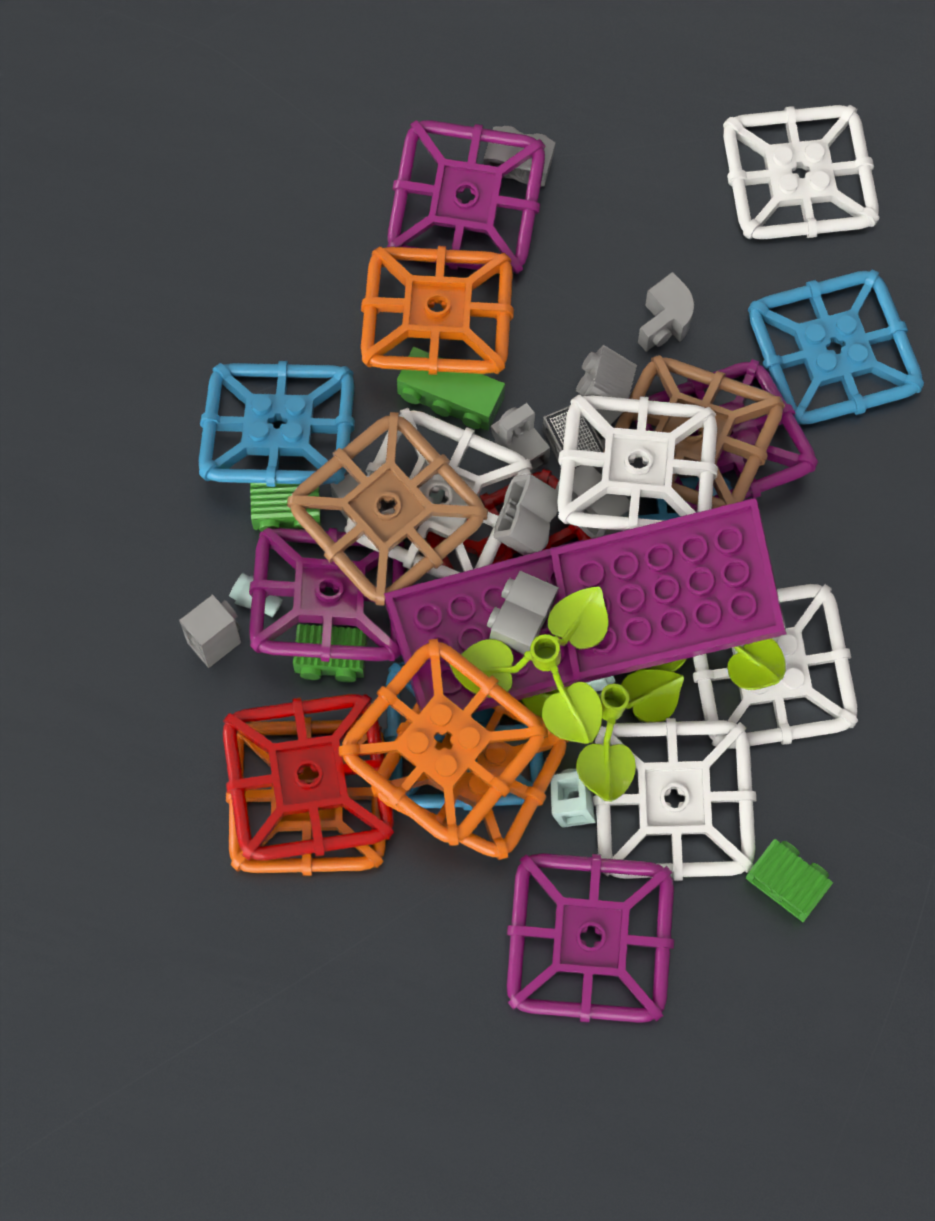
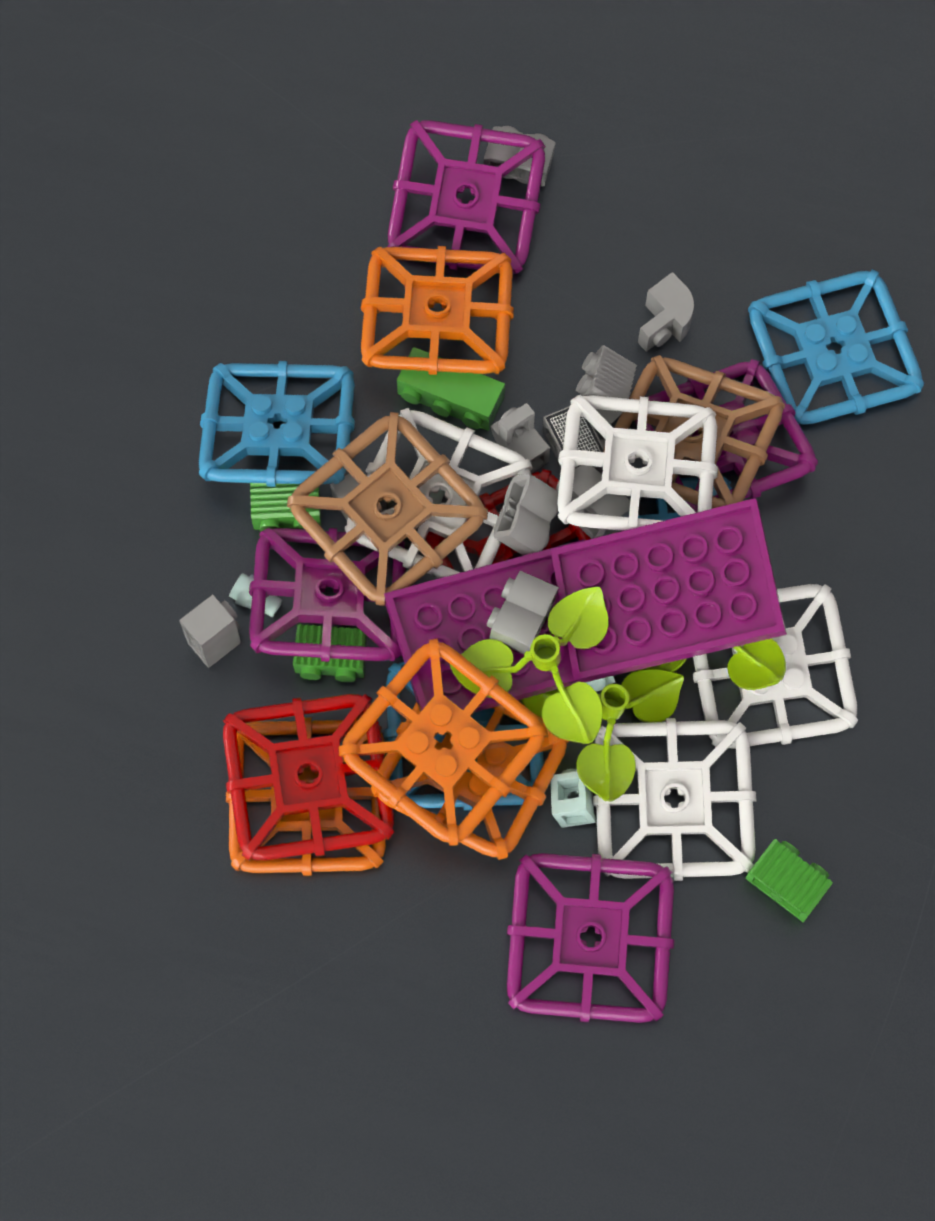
(788, 188): white plate -> none

